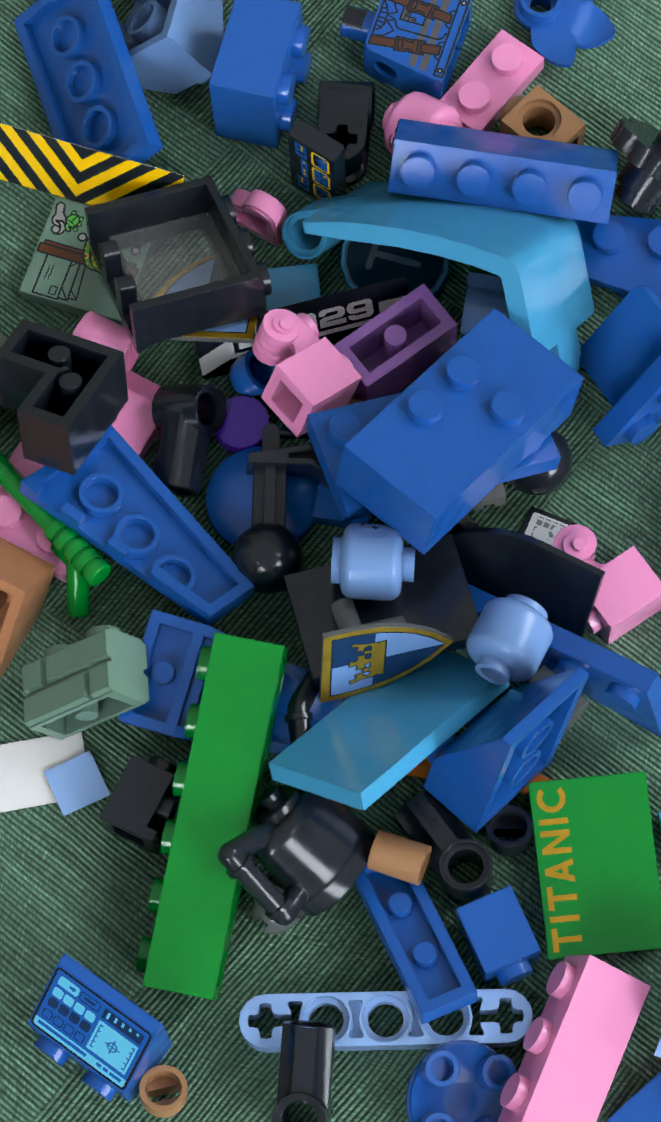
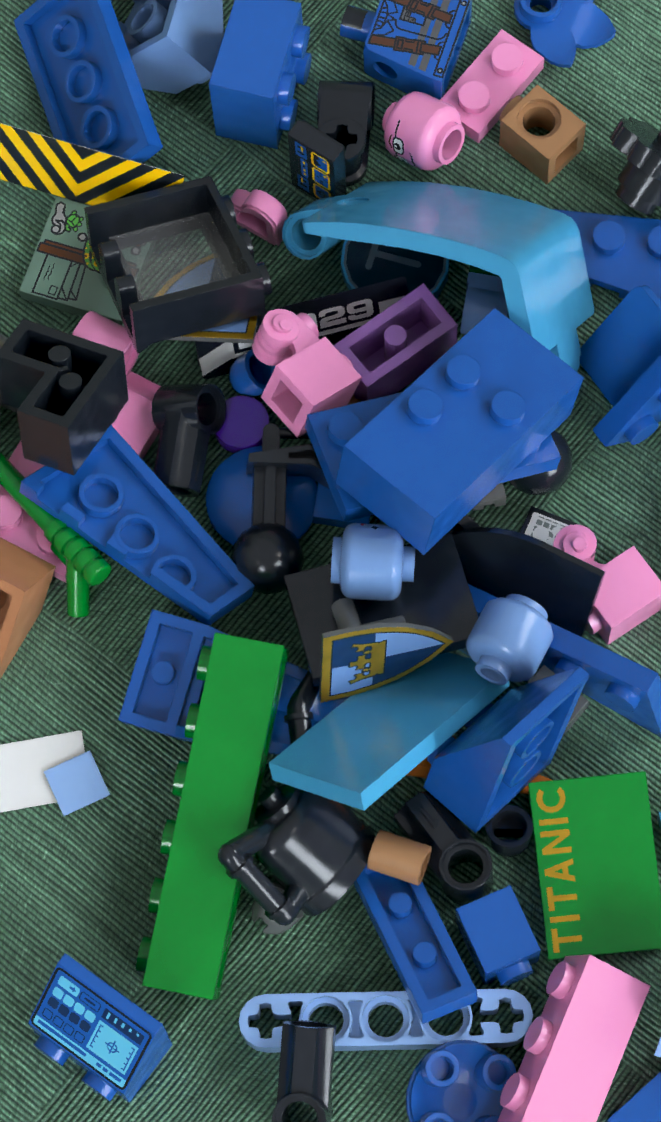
(85, 682): sand green brick -> none
(142, 802): black brick -> none
(159, 1082): medium nougat hinge -> none
(292, 285): dark azure tile -> none
(503, 171): blue brick -> none

